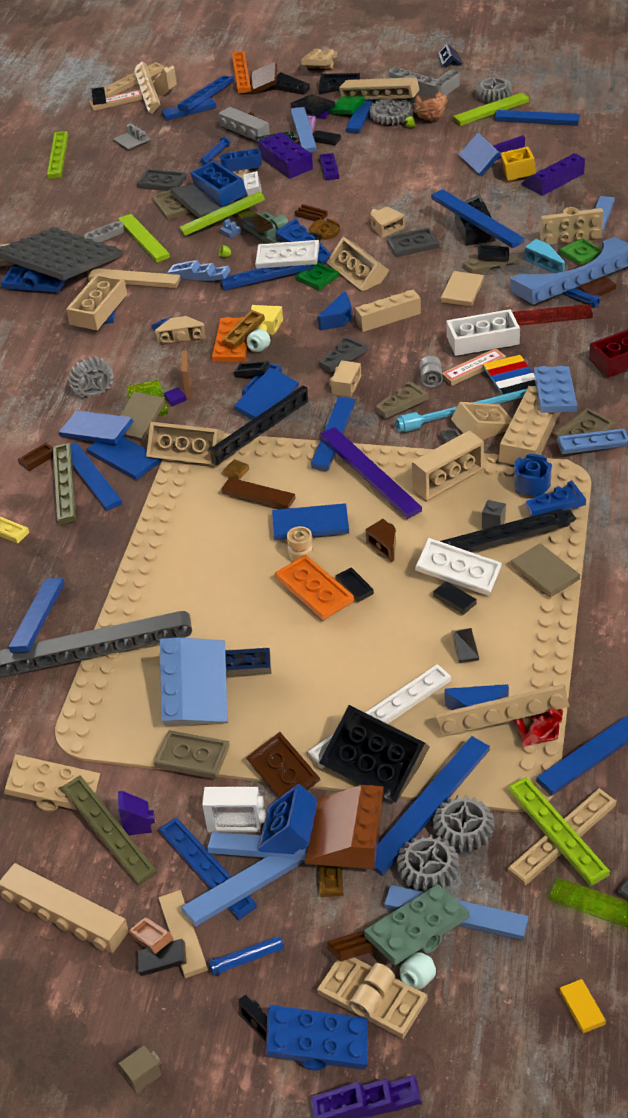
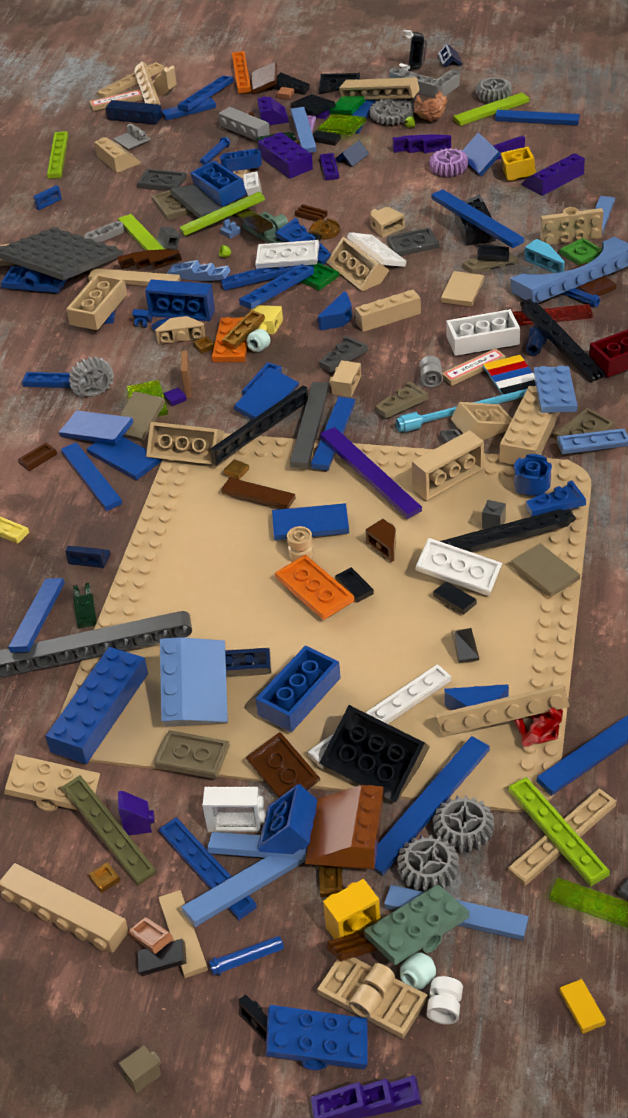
(46, 379): none -> blue tile
(47, 195): none -> blue tile
(64, 484): olive tile -> none
(84, 607): none -> clear green hinge
(87, 556): none -> dark blue panel
(97, 705): none -> blue brick
(98, 95): black tile -> none
(104, 877): none -> pearl gold tile
(115, 155): none -> tan slope
(133, 112): none -> dark blue brick
(142, 316): none -> blue tile
(156, 258): none -> reddish brown slope
(168, 238): none -> dark grey brick
(180, 299): none -> blue brick
(204, 344): none -> pearl gold tile
(251, 369): black tile -> none
(271, 111): none -> dark purple slope
(276, 286): none -> blue plate
(285, 93): none -> nougat tile
(298, 688): none -> blue brick
(309, 425): none -> dark grey tile
(318, 57): tan plate -> none
(342, 124): none -> clear neon green tile
(351, 910): none -> yellow brick
(353, 154): none -> dark blue panel
(377, 249): none -> white tile
(417, 50): none -> black torso
(426, 143): none -> dark purple slope
(444, 1000): none -> white wheel
(448, 162): none -> lavender gear
(535, 341): none -> dark blue piece
(562, 340): none -> black hinge

